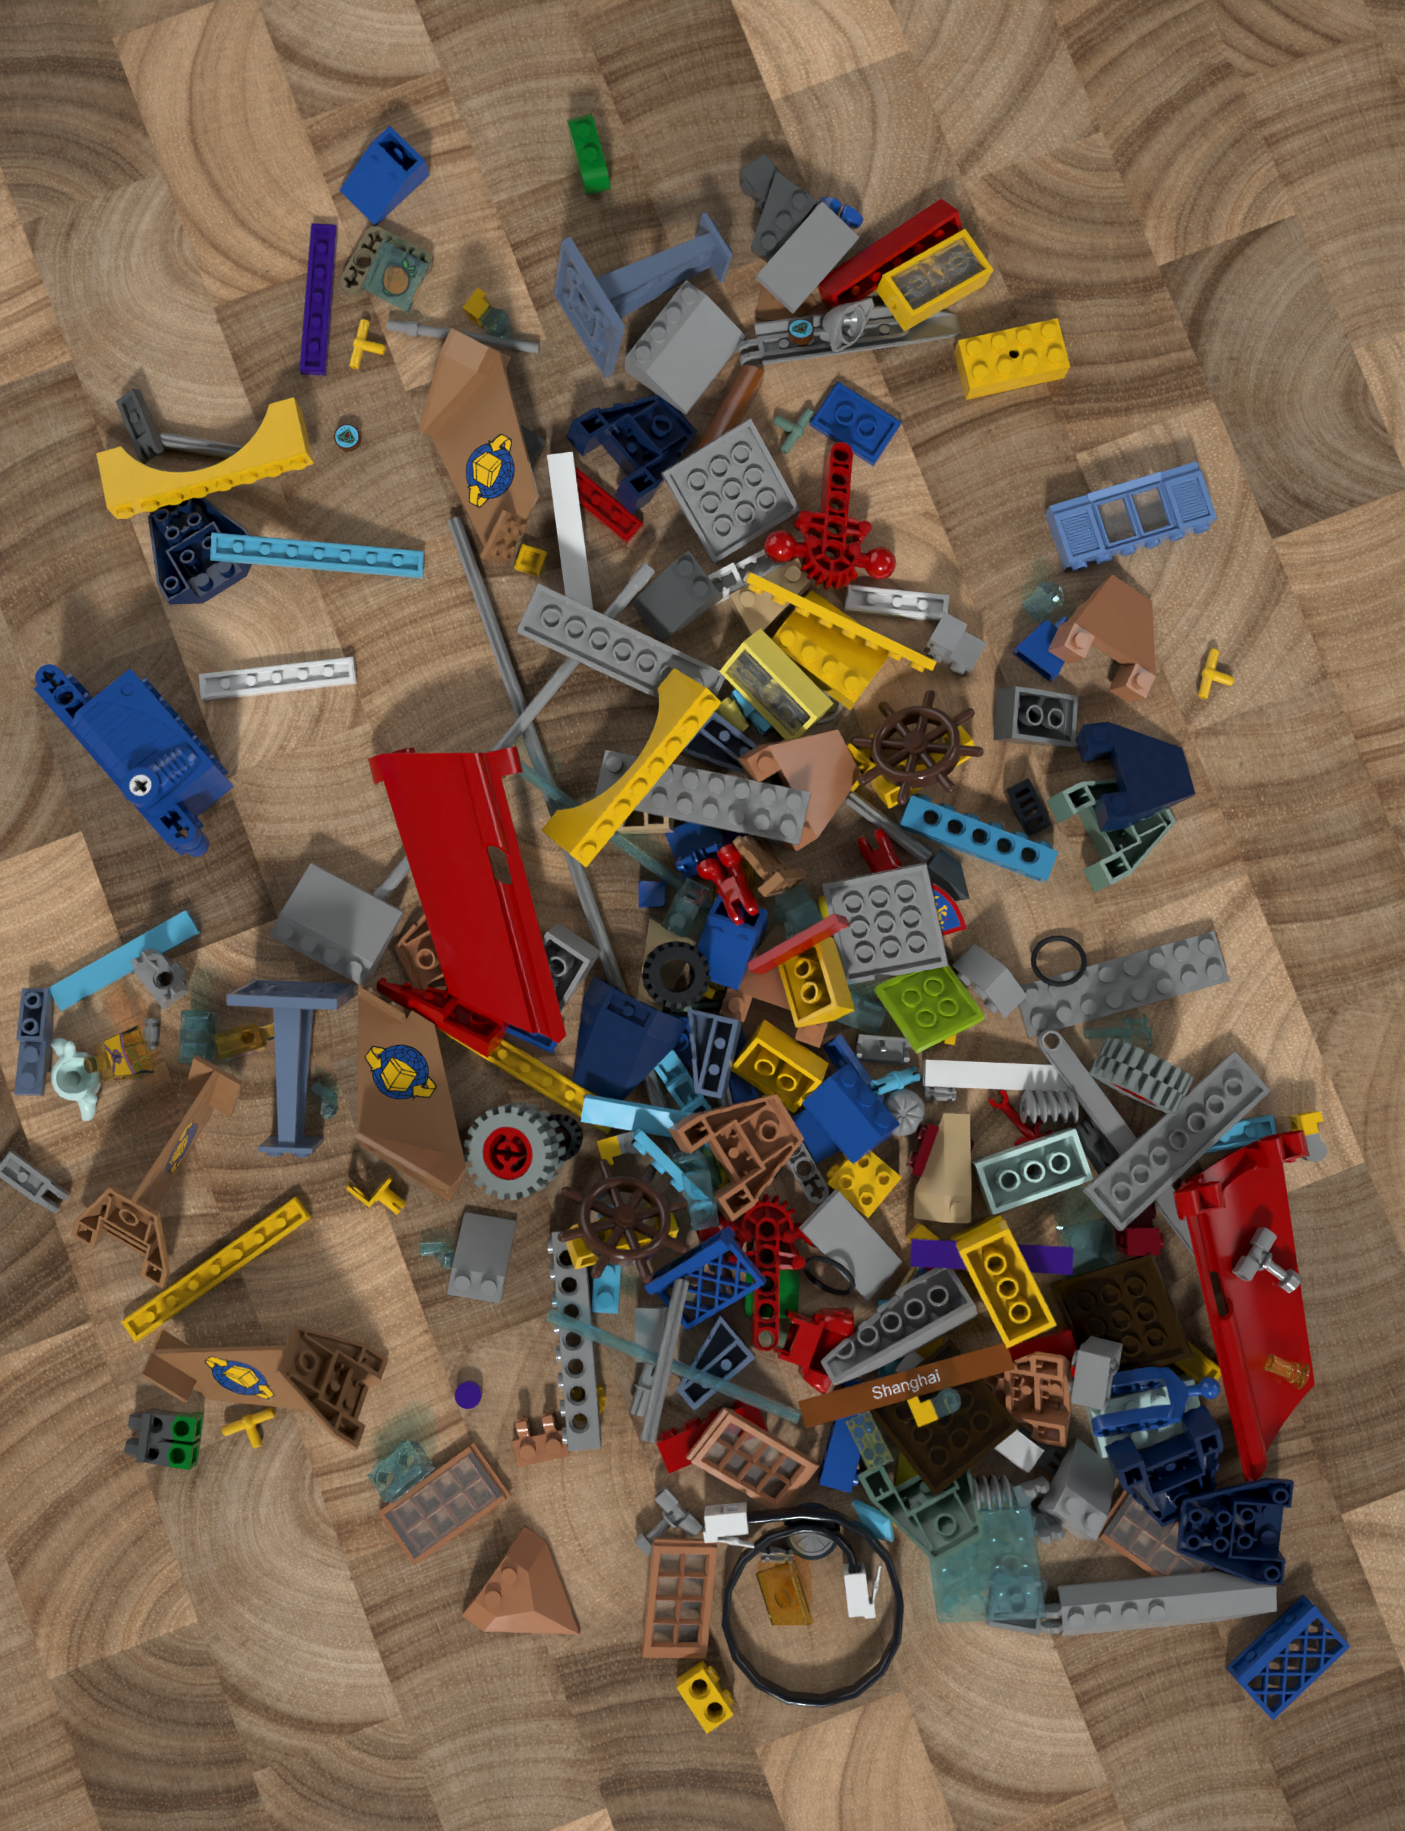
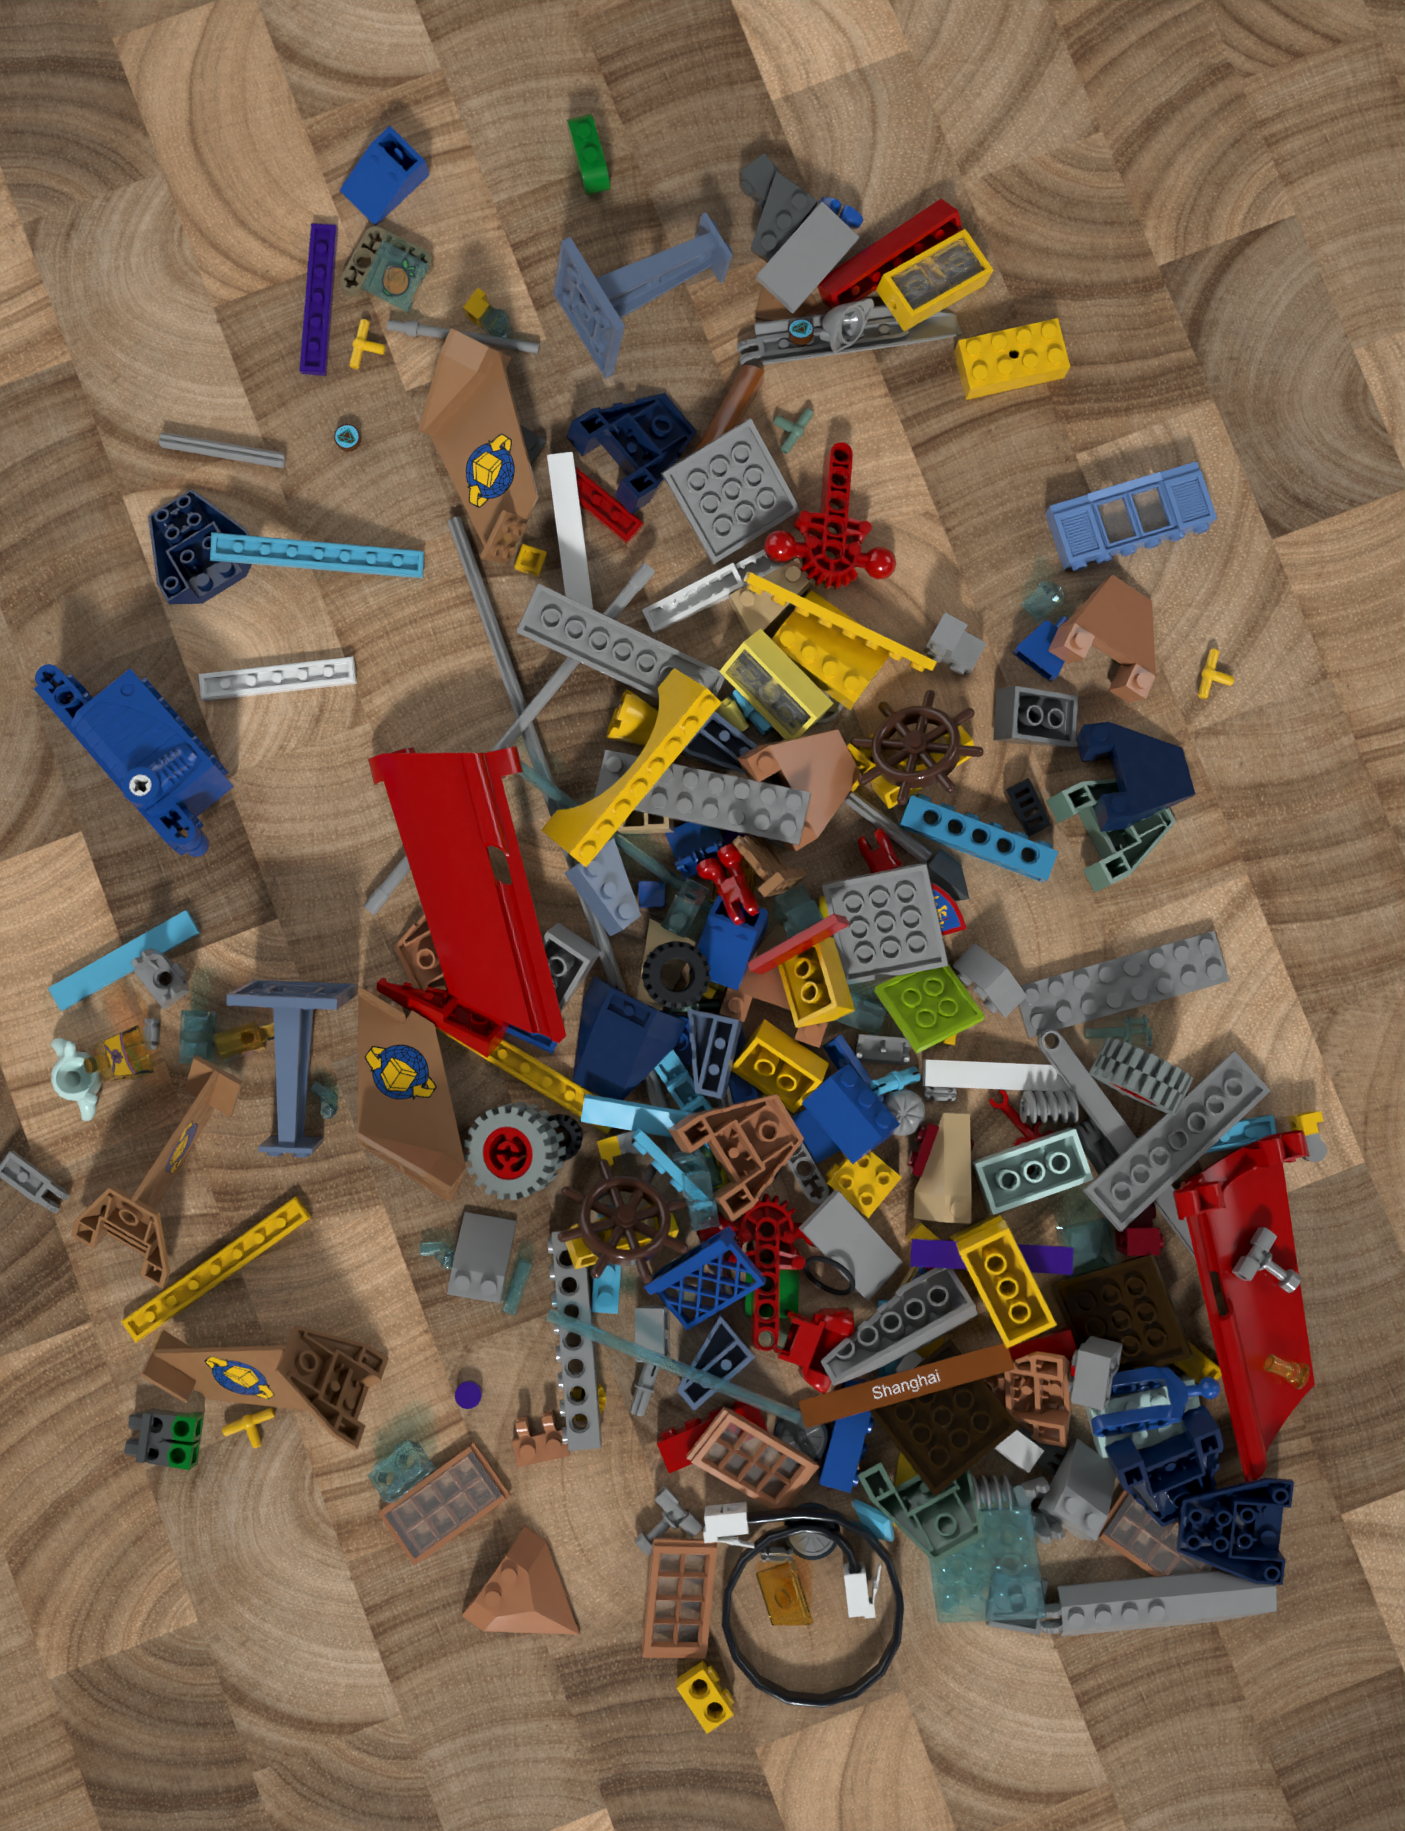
(35, 1036): sand blue slope -> none
(140, 425): dark grey hinge -> none
(275, 448): yellow arch -> none
(337, 924): light grey slope -> none
(382, 1193): yellow bracket -> none
(517, 1286): none -> clear light blue piece
(606, 889): none -> sand blue wedge
(632, 720): none -> yellow cone
(664, 1360): light grey axle -> none
(676, 597): dark grey slope -> none
(684, 348): light grey slope -> none
(810, 1441): none -> dark grey wheel
(856, 422): blue tile -> none
(869, 1441): clear light blue tile -> none
(895, 603): white tile -> none
(944, 1404): leg -> none
(1059, 983): black tyre -> none
(1275, 1643): blue fence -> none

